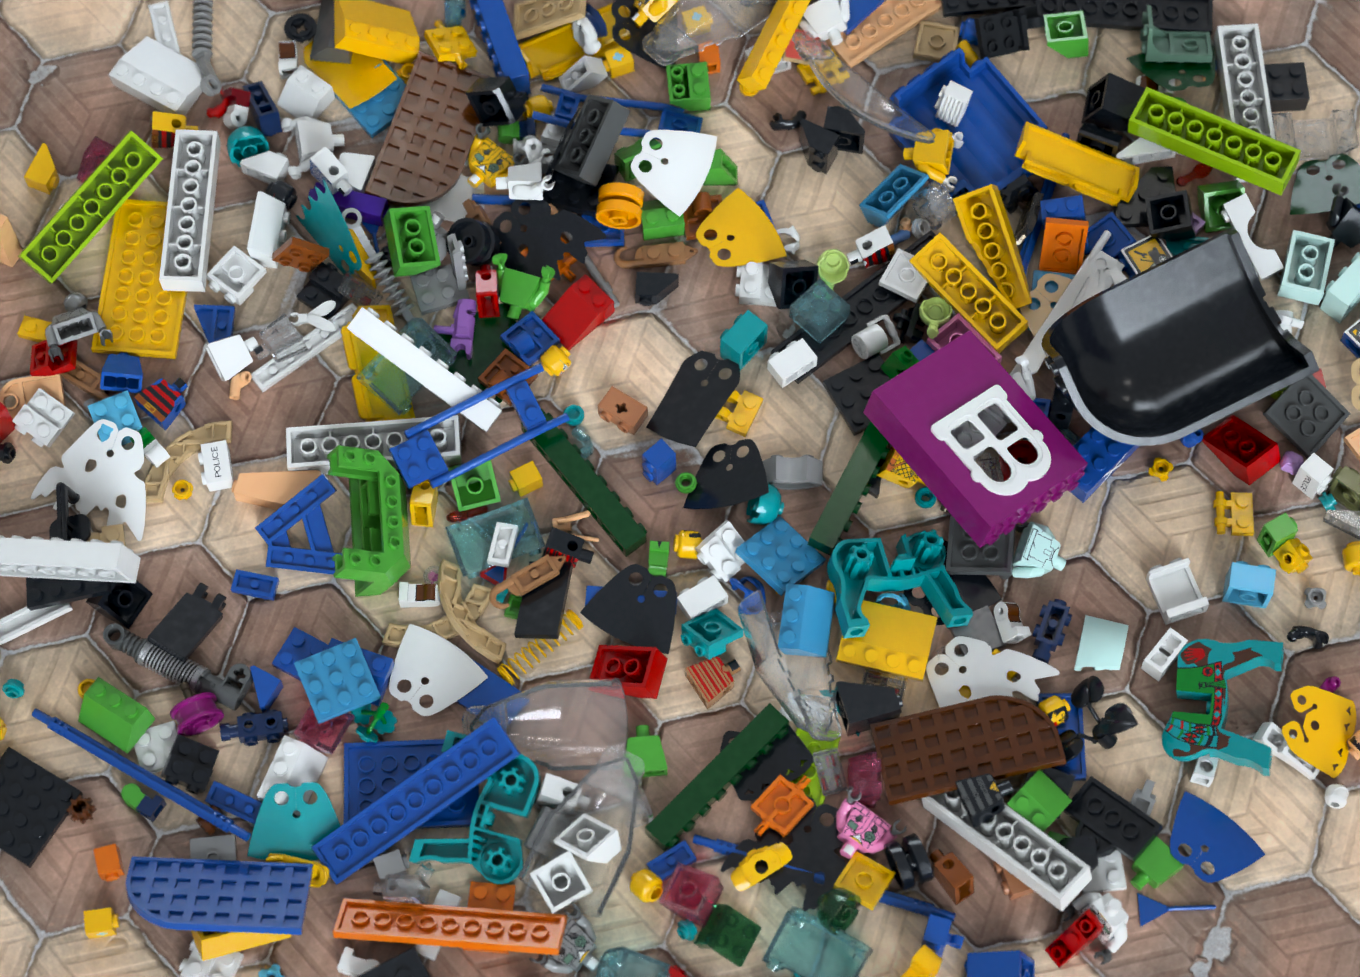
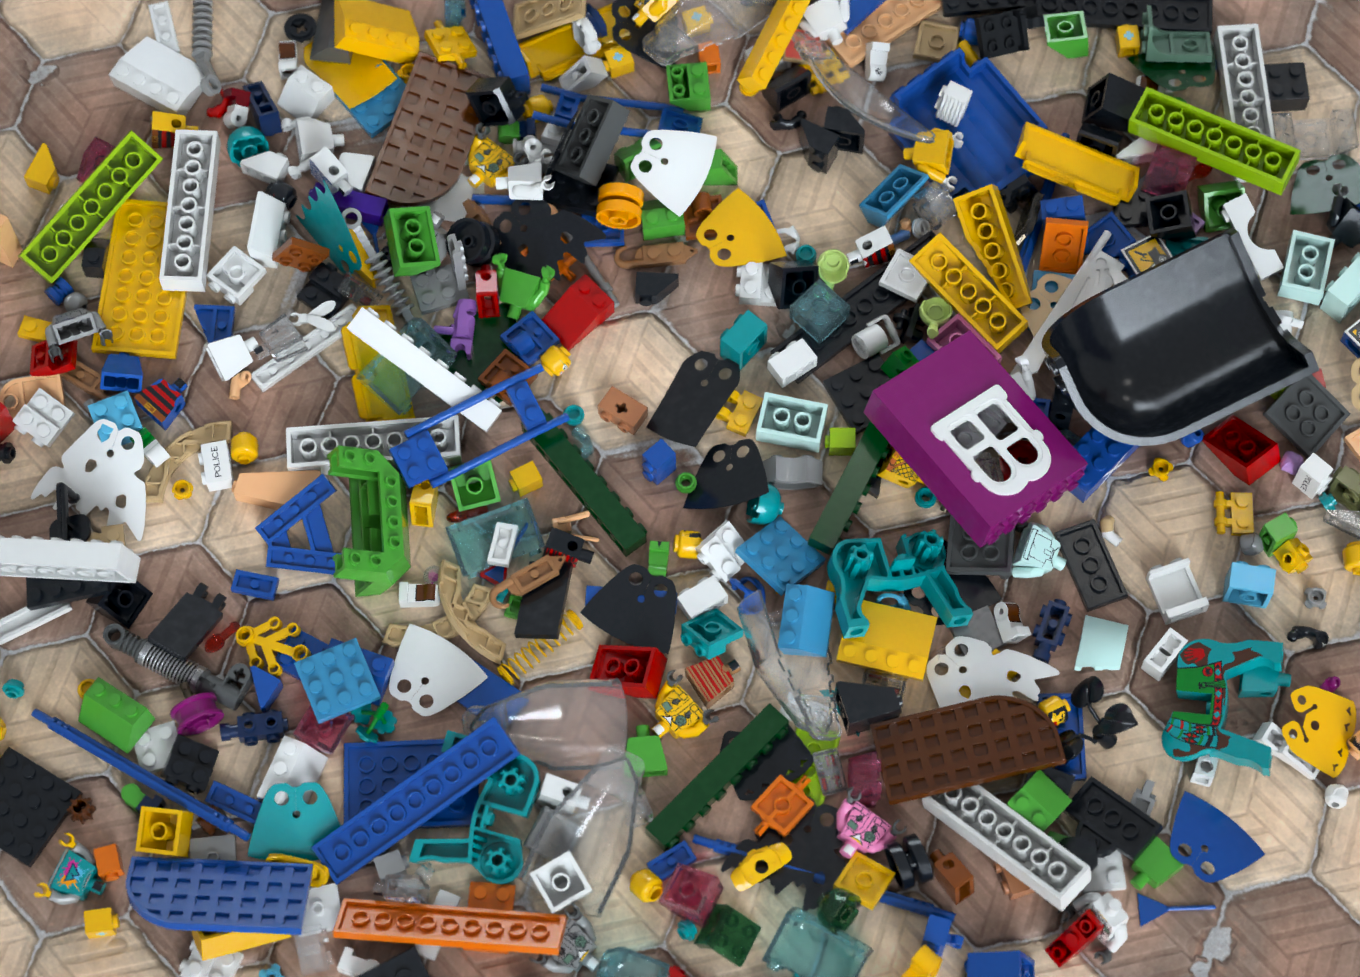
(59, 291): none -> blue wheel
(73, 876): none -> torso
(95, 257): none -> black slope
(164, 831): none -> yellow slope
(217, 641): none -> clear red piece
(244, 448): none -> yellow head
(270, 643): none -> yellow plant
(312, 950): none -> clear brick
(323, 907): none -> white plate
(590, 839): white slope -> none
(678, 712): none -> yellow torso
(787, 87): none -> black slope
(791, 422): none -> light aqua brick
(807, 253): none -> teal plate
(841, 441): none -> lime brick
(876, 61): none -> white leg
(982, 797): black torso -> none
(1091, 565): none -> black tile
(1107, 530): none -> arm
(1127, 40): none -> yellow brick
(1168, 171): none -> clear pink slope
(1251, 544): none -> light grey piece
(1262, 682): none -> teal torso

